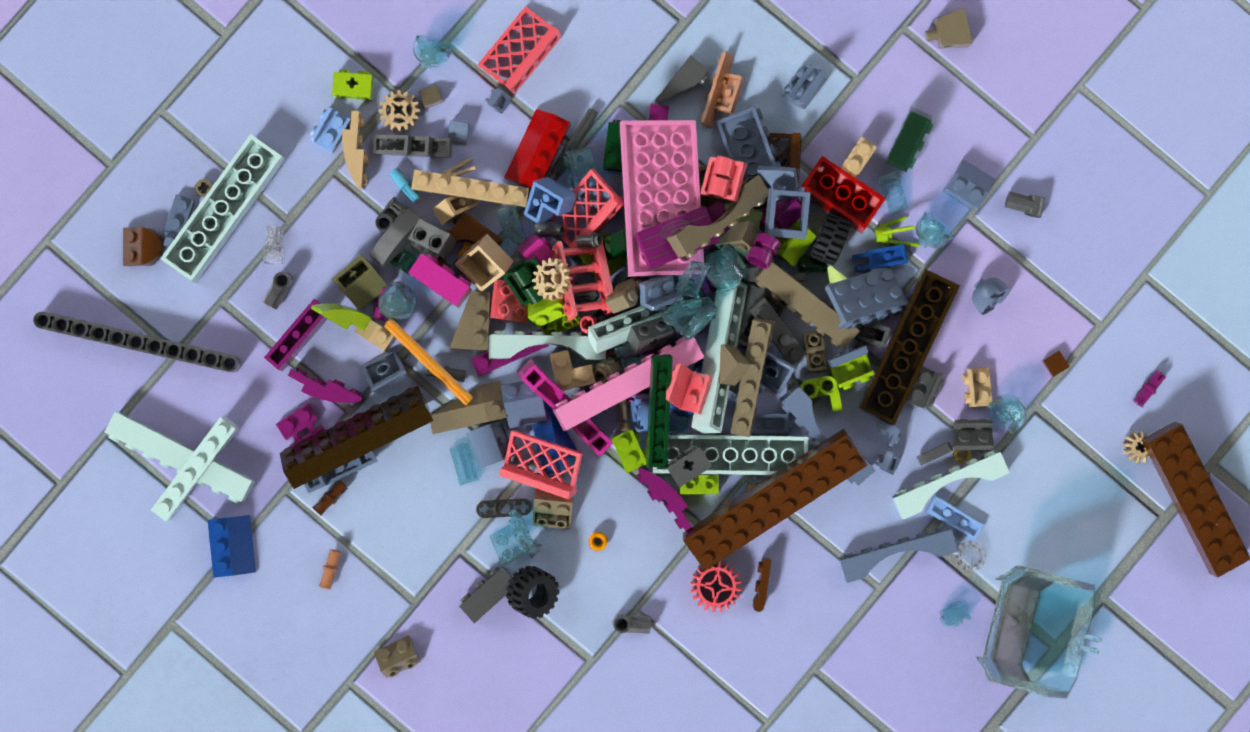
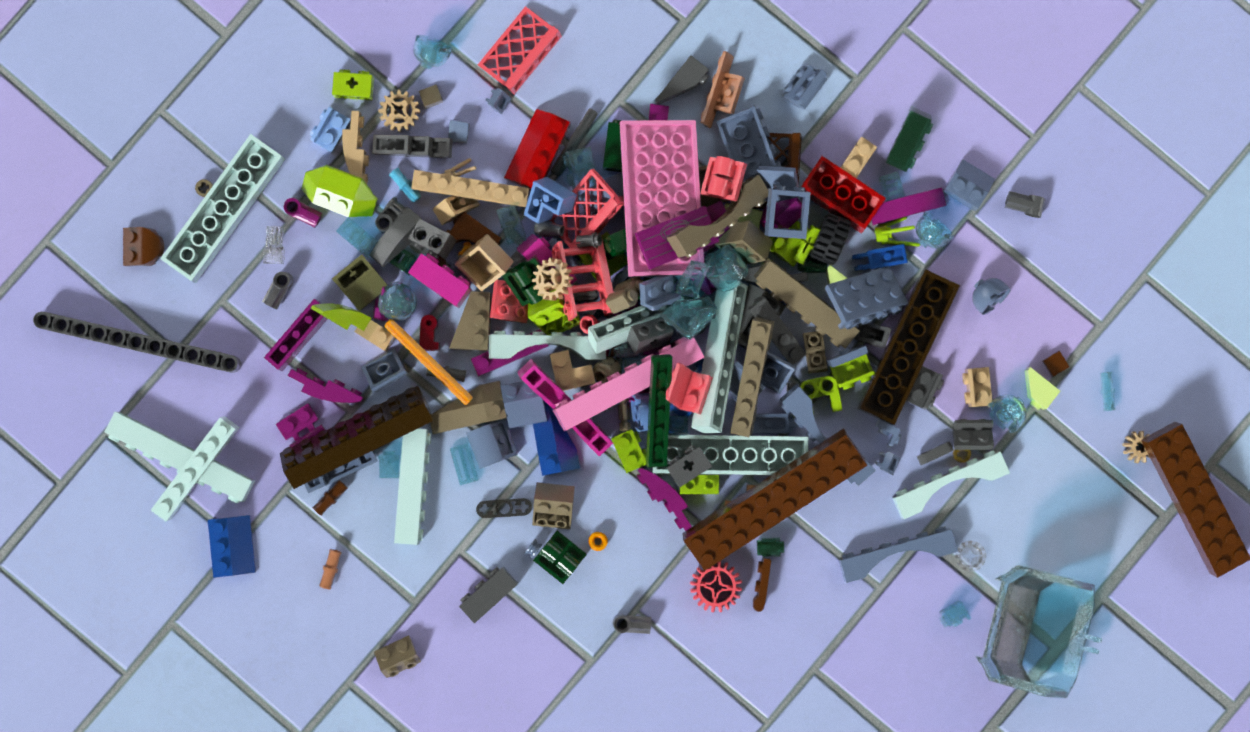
(177, 218): sand blue hinge -> none
(304, 213): none -> magenta piece
(339, 192): none -> lime wedge
(357, 236): none -> clear light blue brick
(388, 465): none -> clear light blue bracket
(411, 487): none -> light aqua brick
(427, 333): none -> dark red leg
(513, 539): clear light blue bracket -> none
(522, 584): black tyre -> none
(537, 480): coral fence -> none
(560, 557): none -> dark green plate
(732, 365): dark tan slope -> none
(764, 248): magenta wheel -> none
(770, 547): none -> clear green brick
(801, 256): none -> lime pin
(909, 205): none -> magenta slope
(951, 30): dark tan torso -> none
(954, 518): light blue tile -> none
(1039, 389): none -> yellowish green slope
(1107, 391): none -> clear light blue pin
(1149, 388): magenta pin -> none

